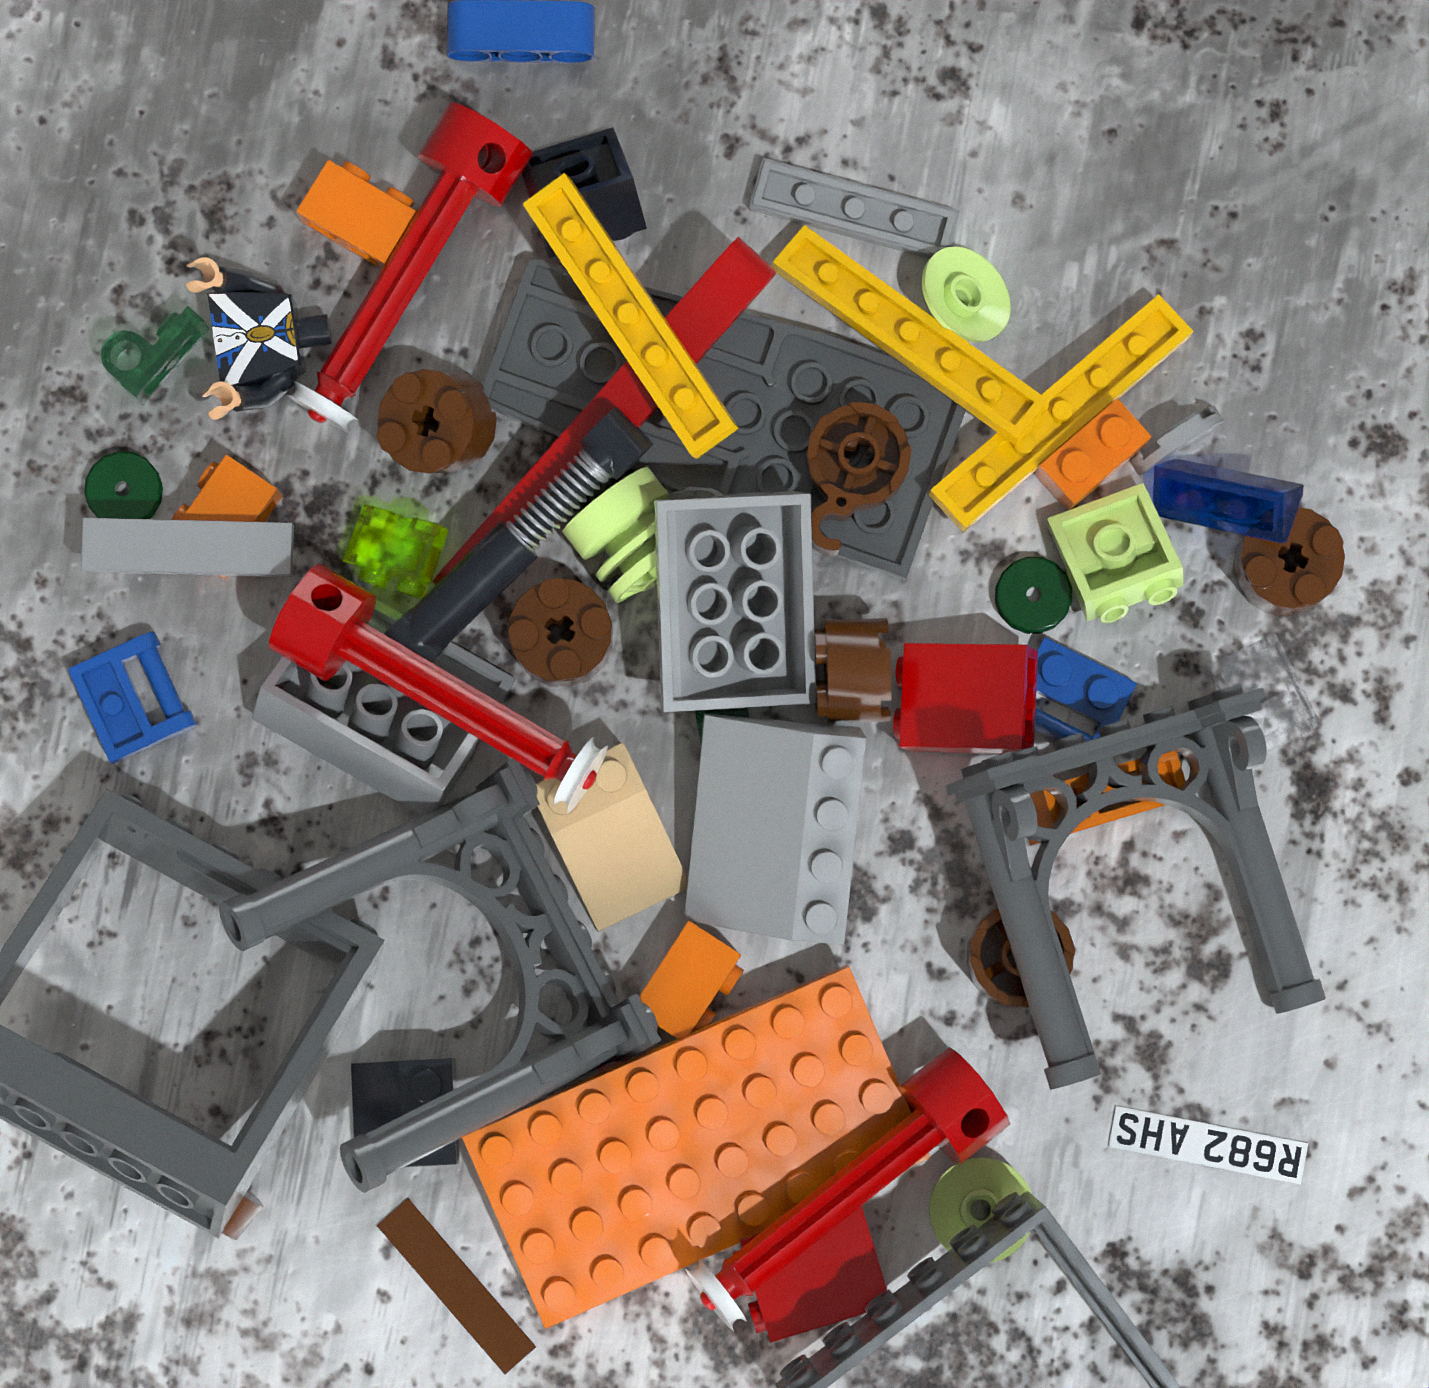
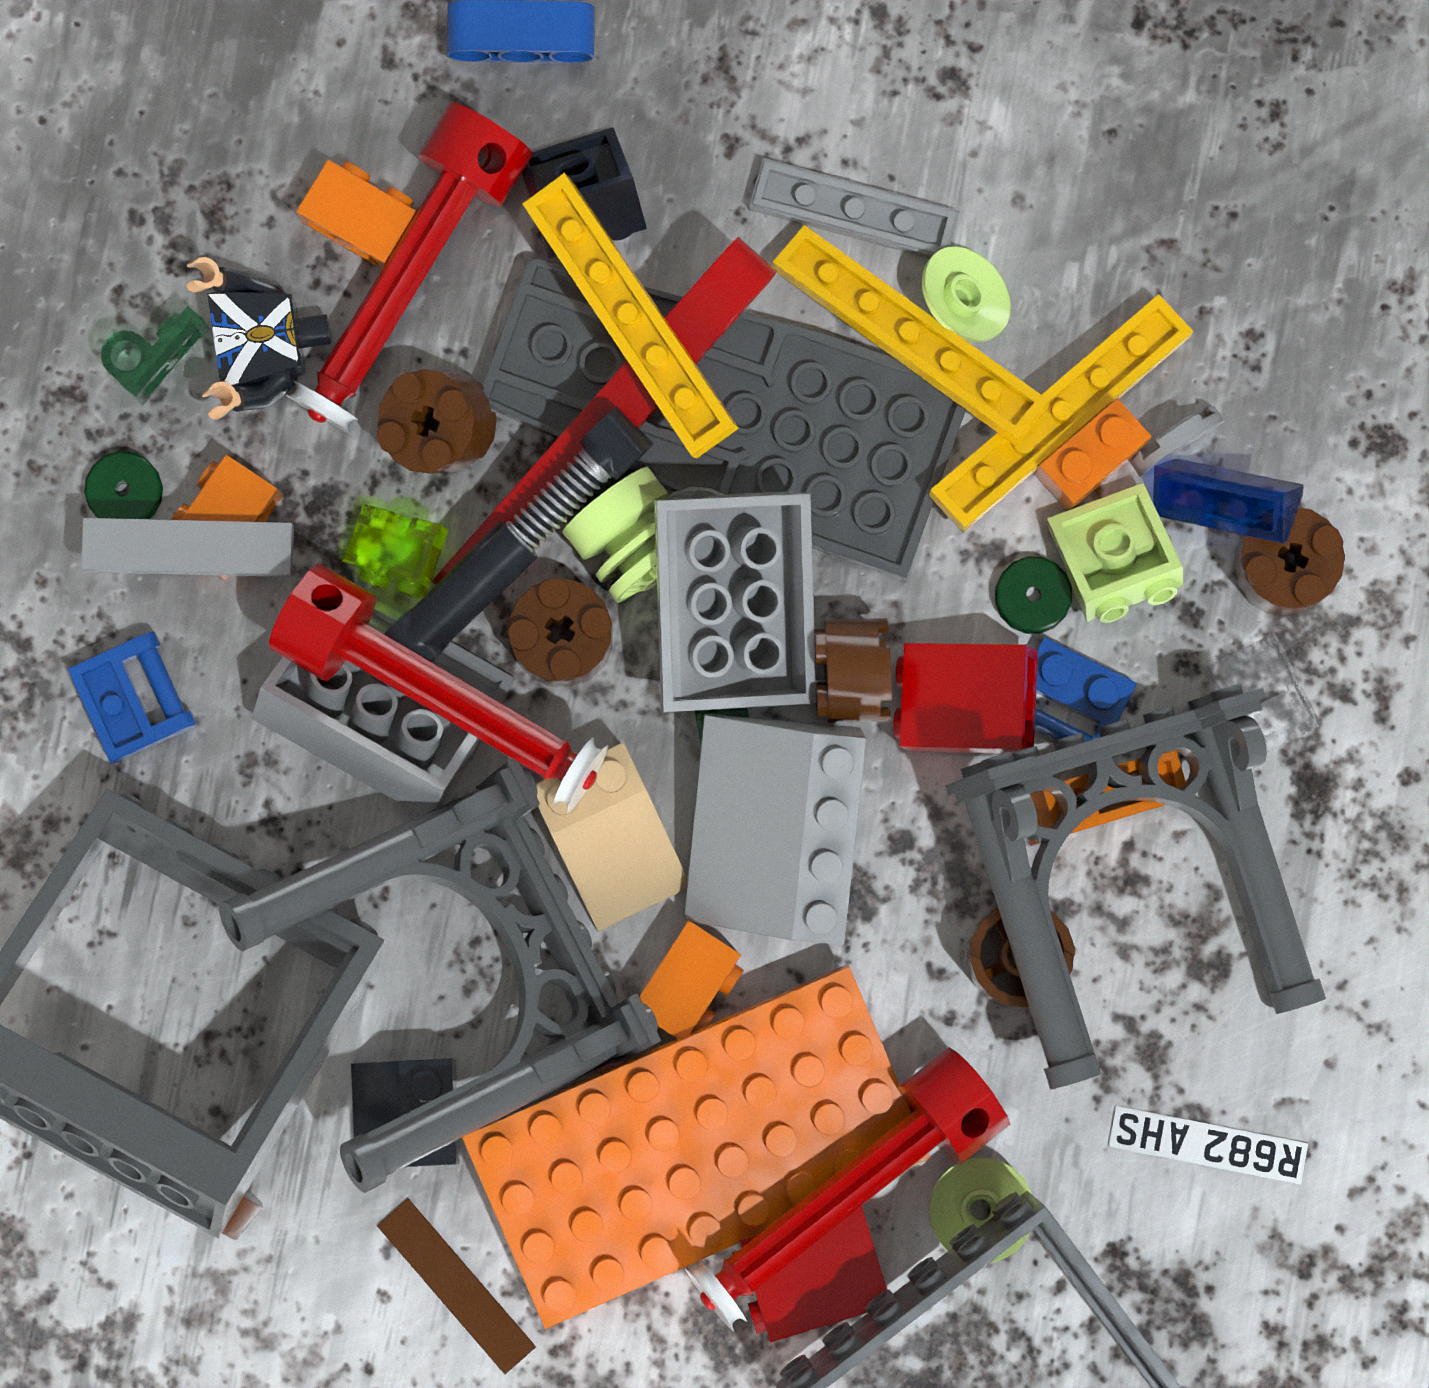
(848, 487): reddish brown piece -> none

